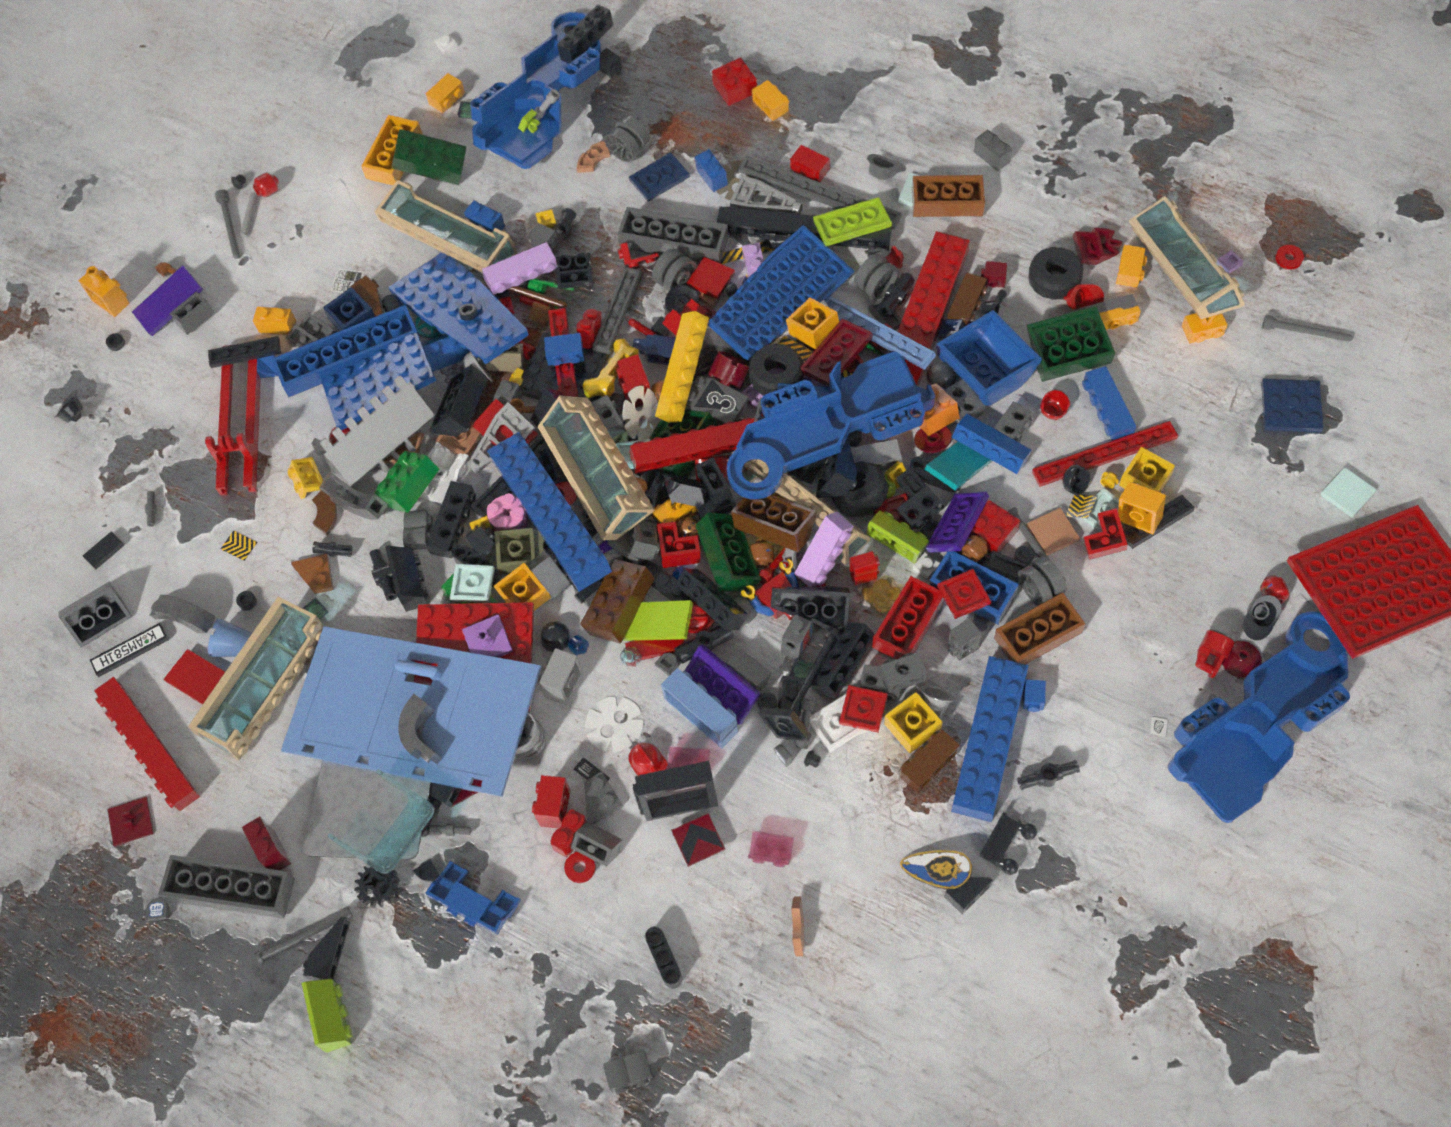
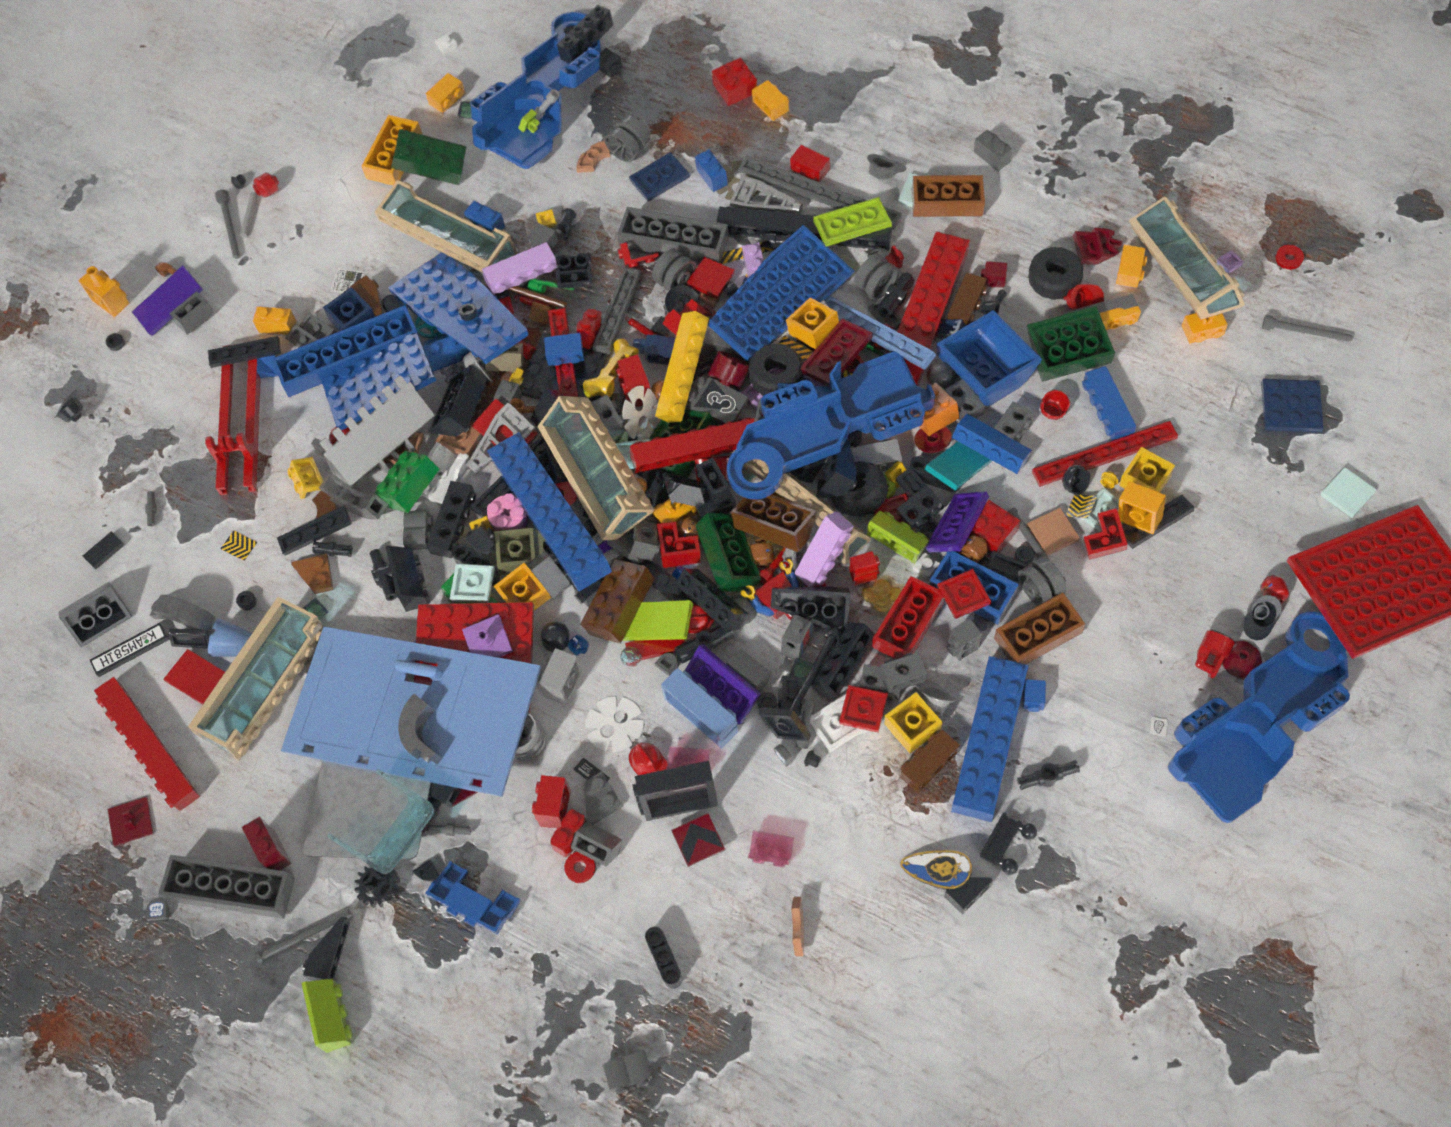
(188, 638): none -> black tile
(314, 530): none -> black plate

